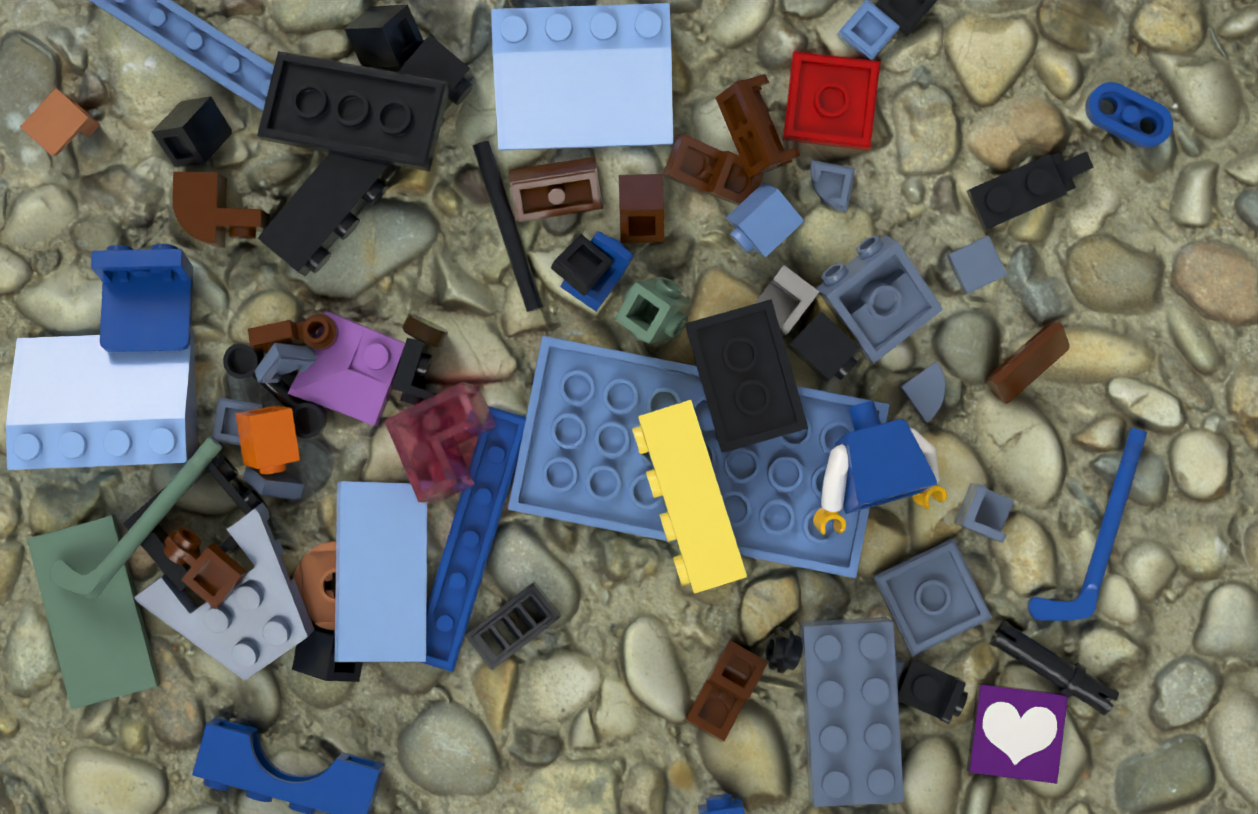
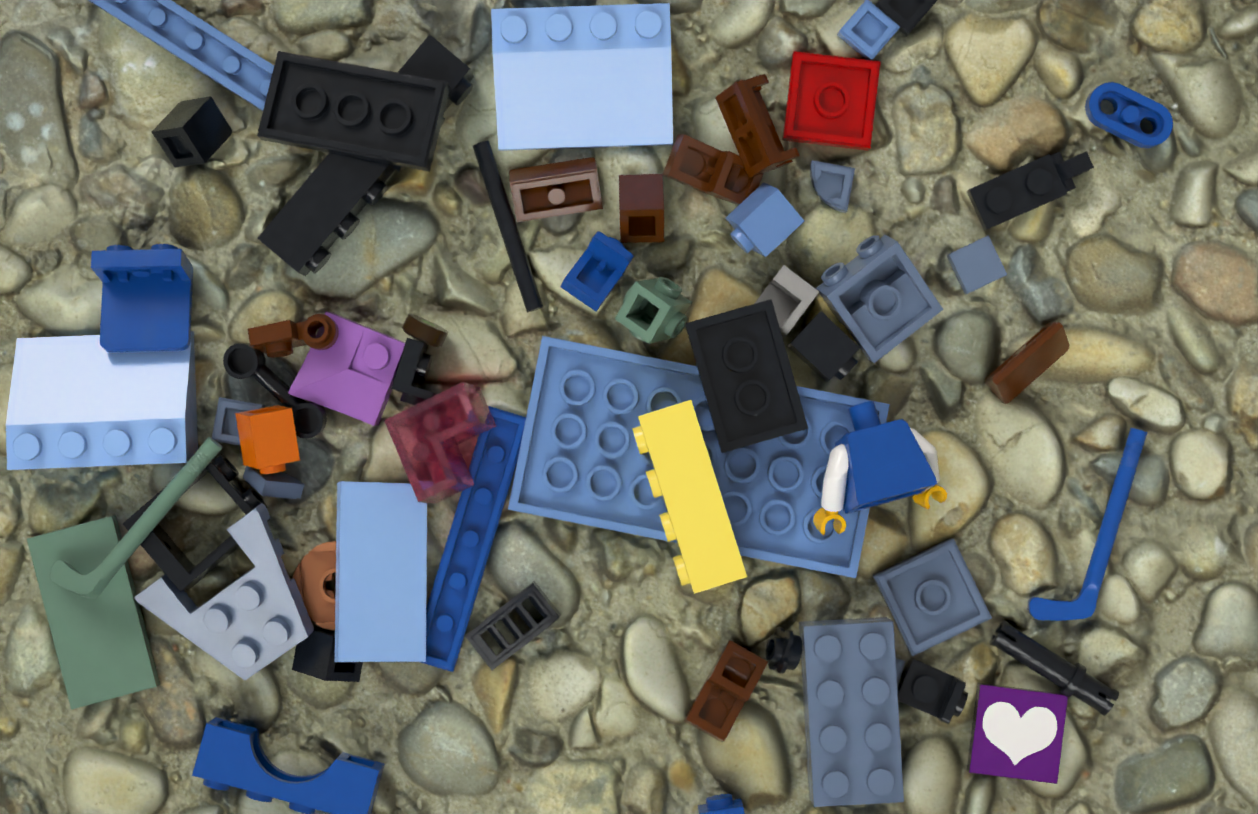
(58, 122): nougat panel -> none
(202, 209): reddish brown brick -> none
(211, 573): reddish brown plate -> none
(283, 360): sand blue tile -> none
(384, 36): black panel -> none
(582, 264): black tile -> none
(926, 391): sand blue tile -> none
(984, 512): sand blue panel -> none

